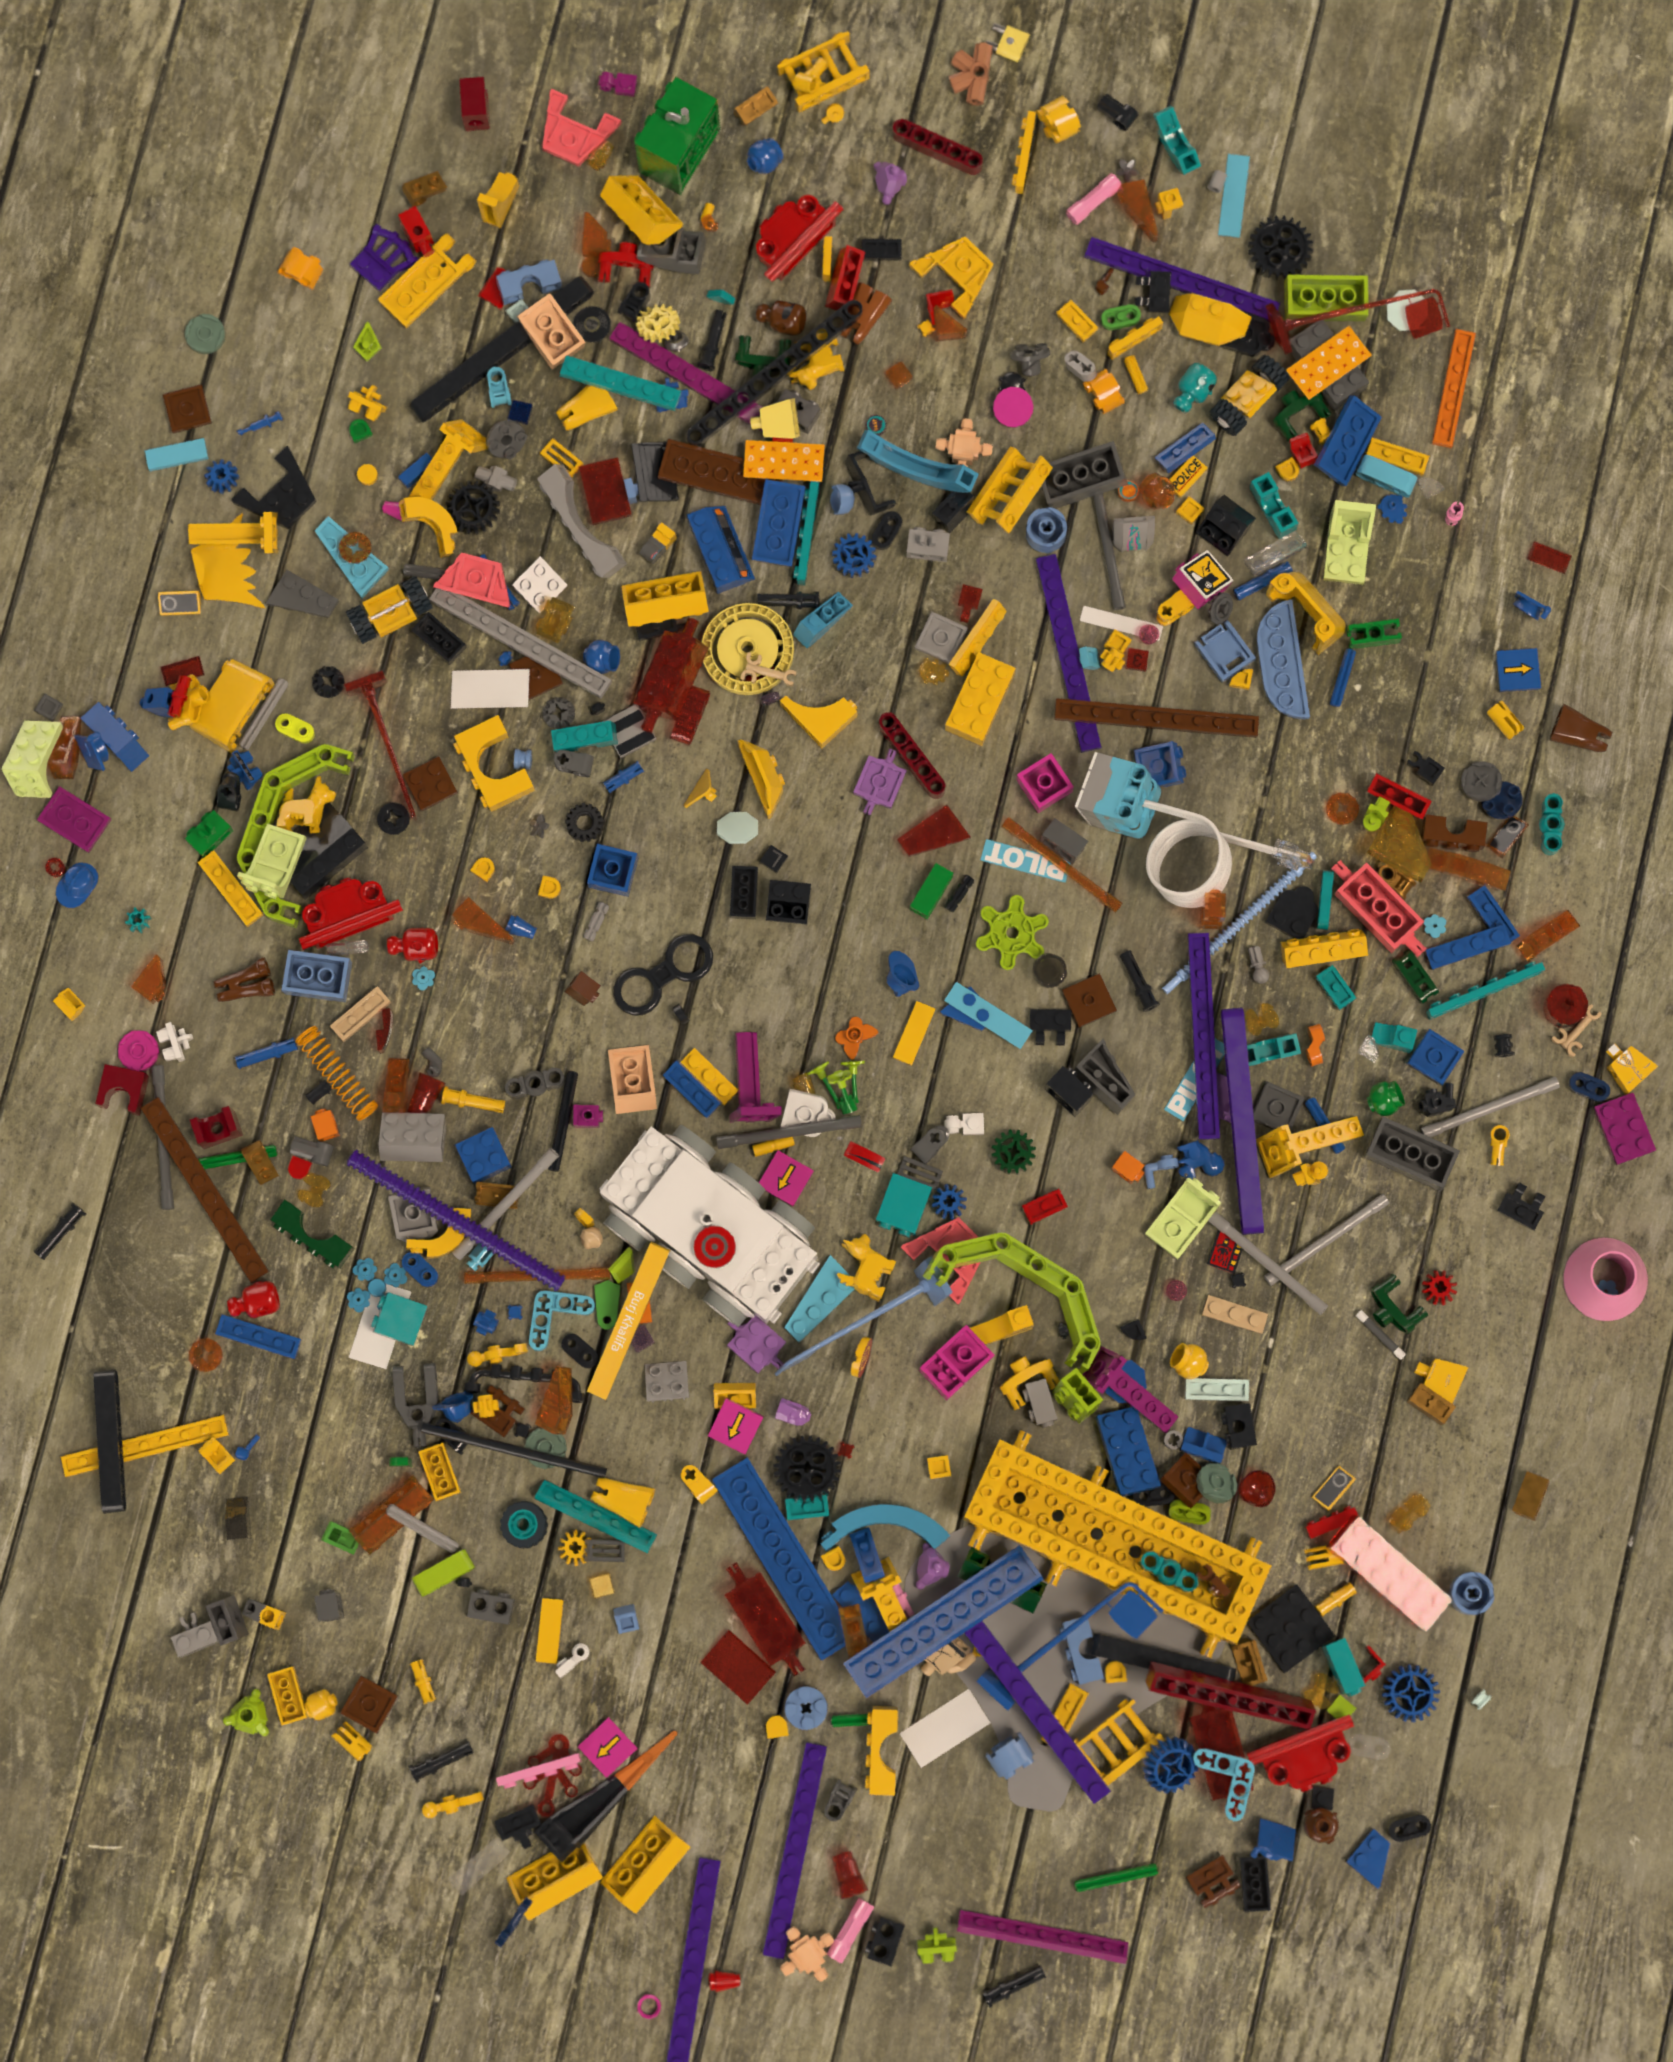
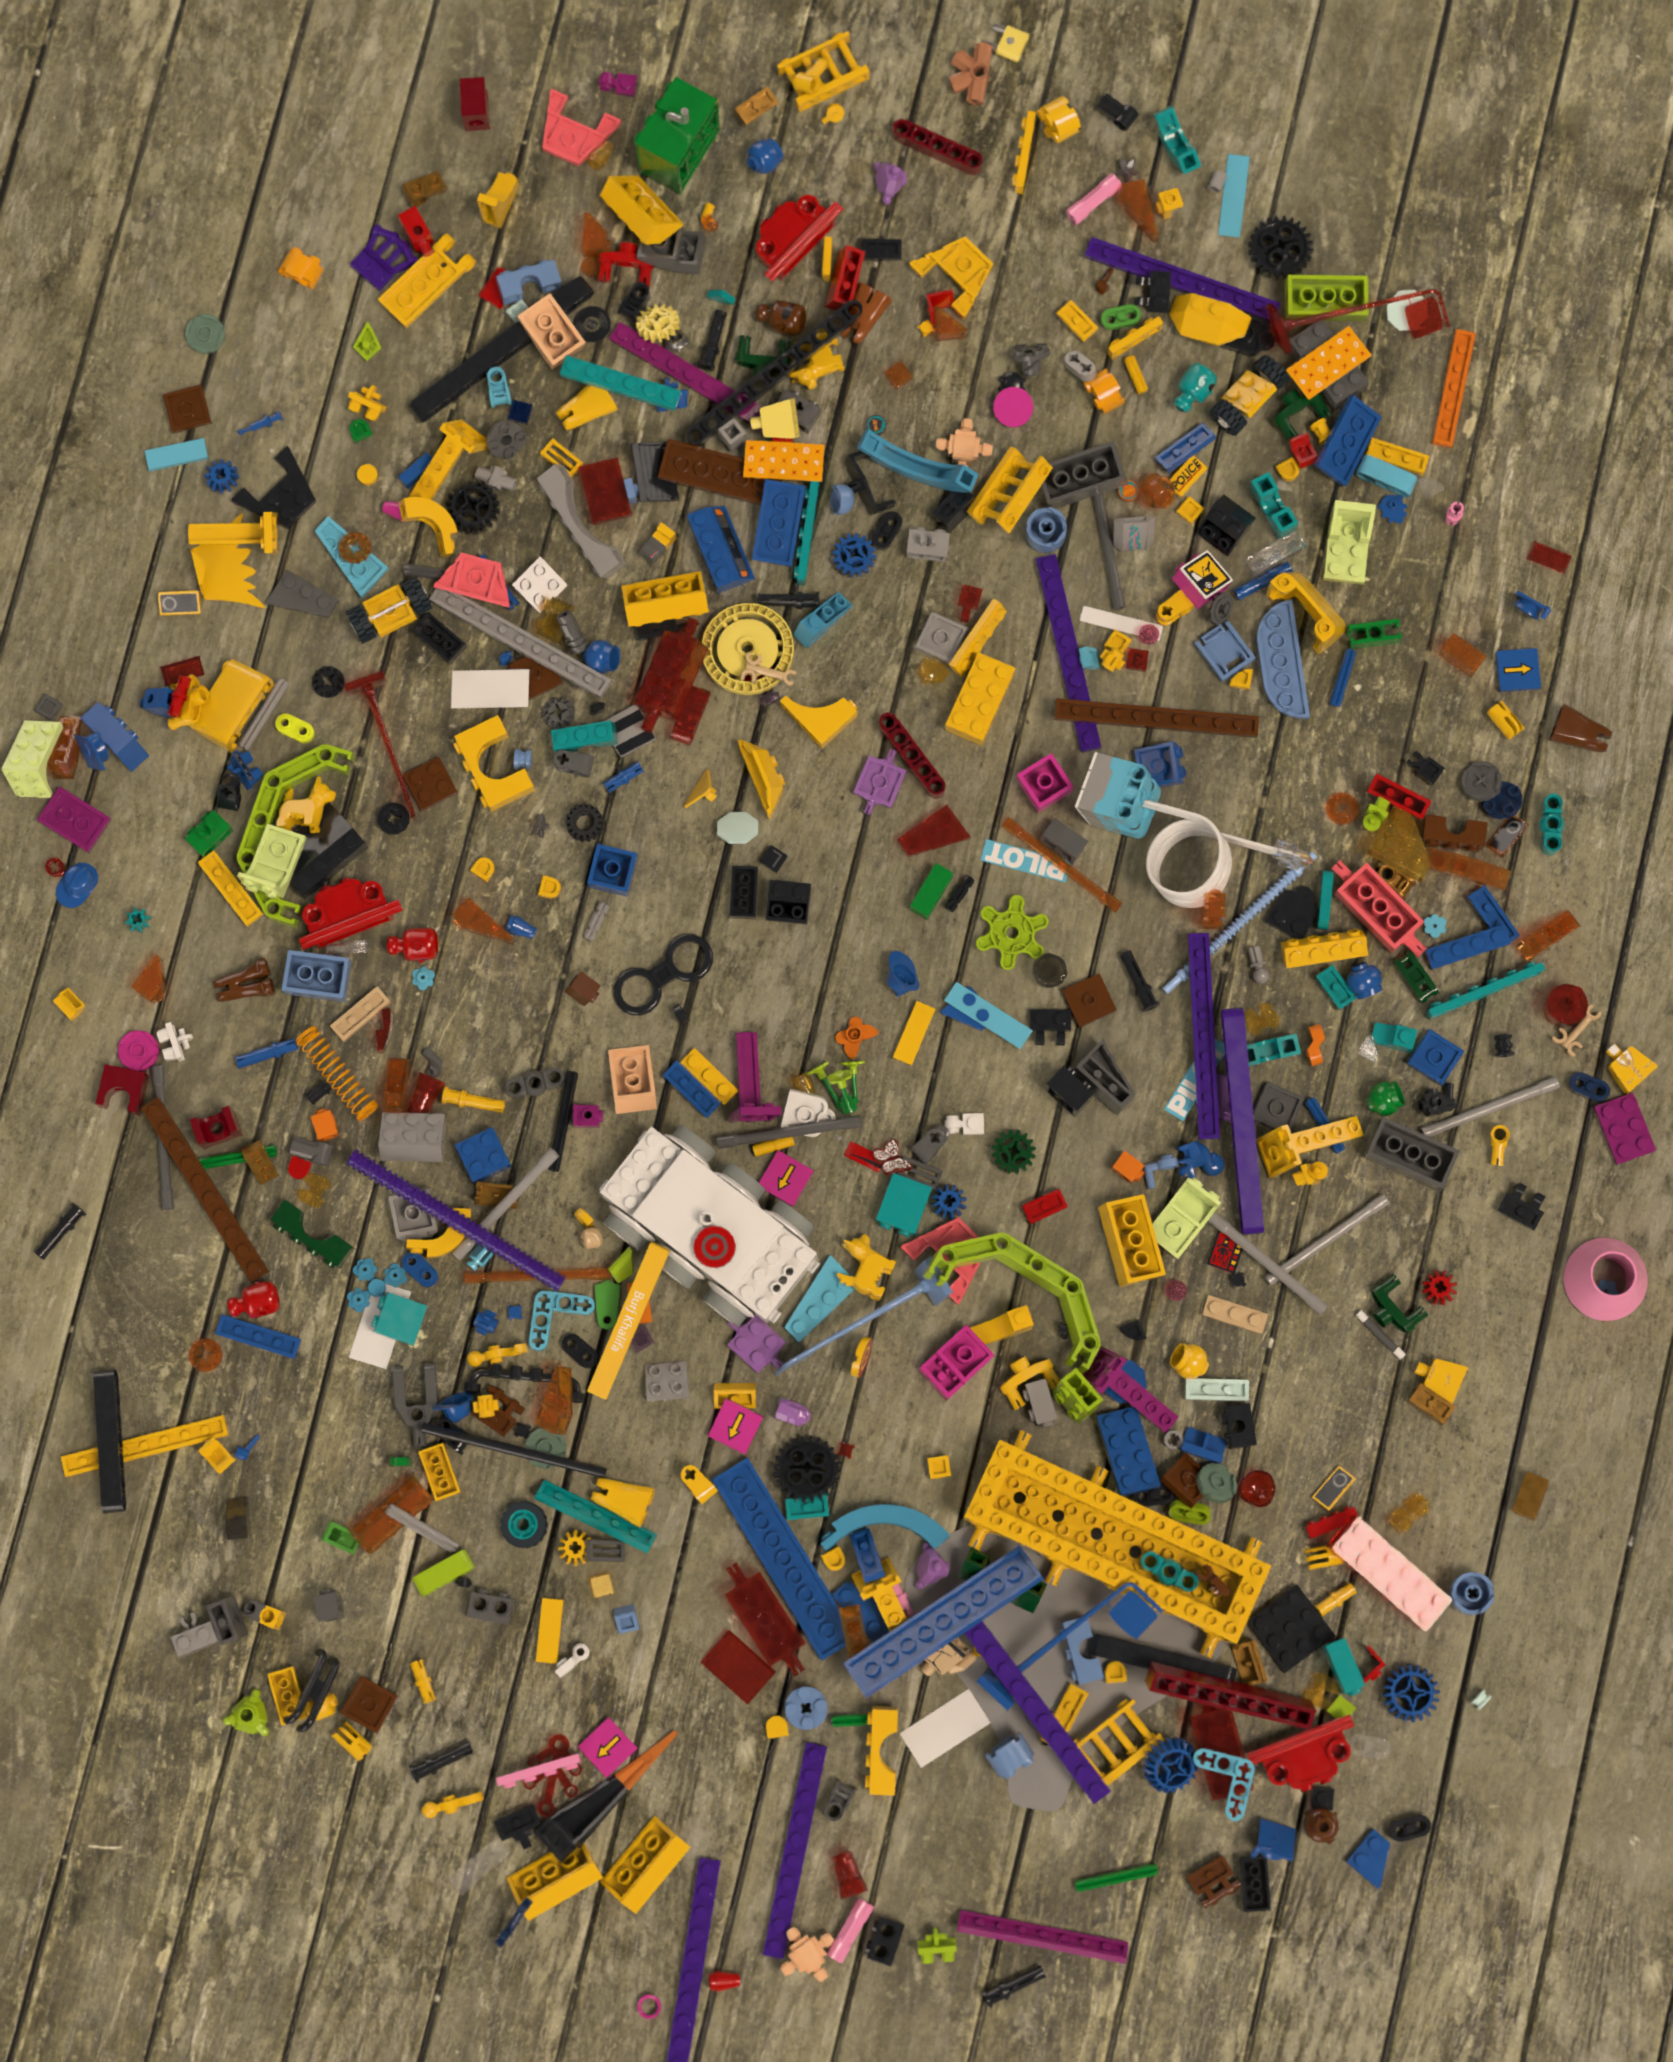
(314, 1691): none -> black piece
(574, 637): none -> dark grey axle
(732, 434): none -> light grey brick
(890, 1160): none -> clear red animal
(1131, 1240): none -> yellow slope
(1364, 980): none -> blue piece
(1462, 655): none -> clear orange brick

